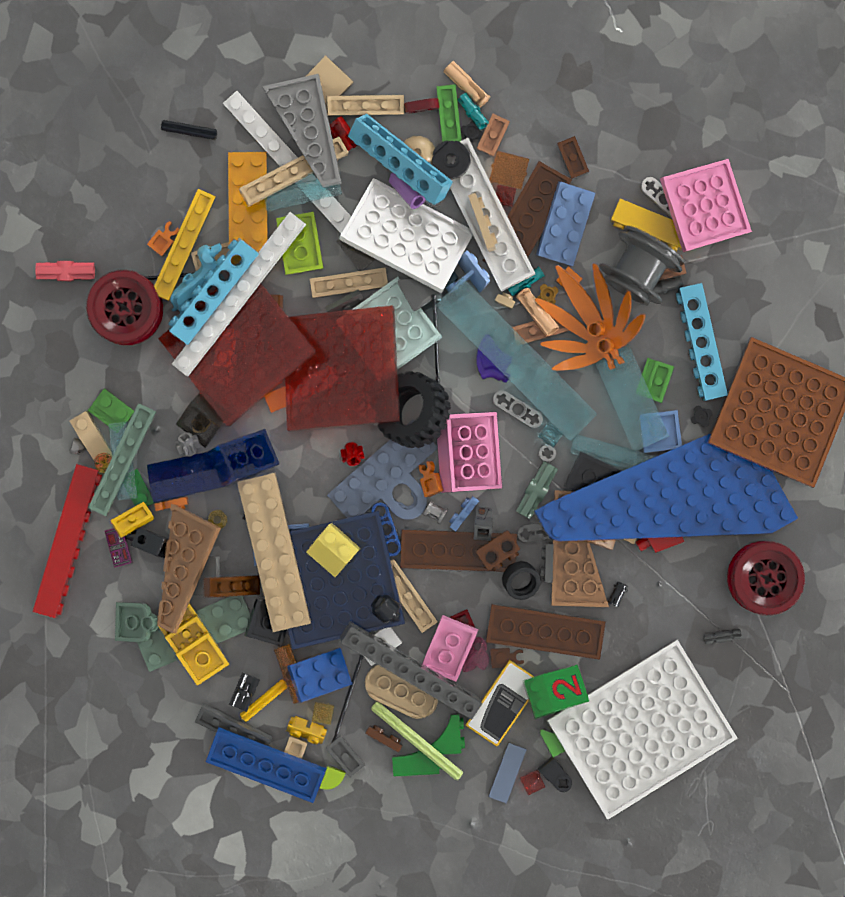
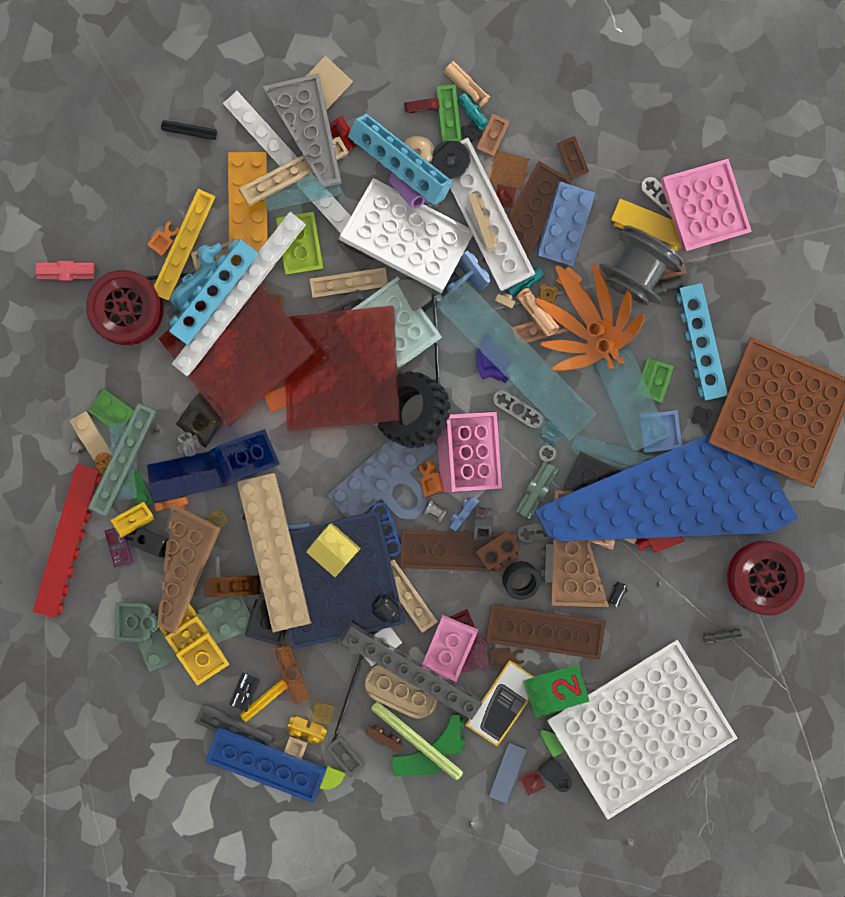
(319, 675): blue plate -> none
(352, 454): red gear -> none
(365, 105): tan plate -> none

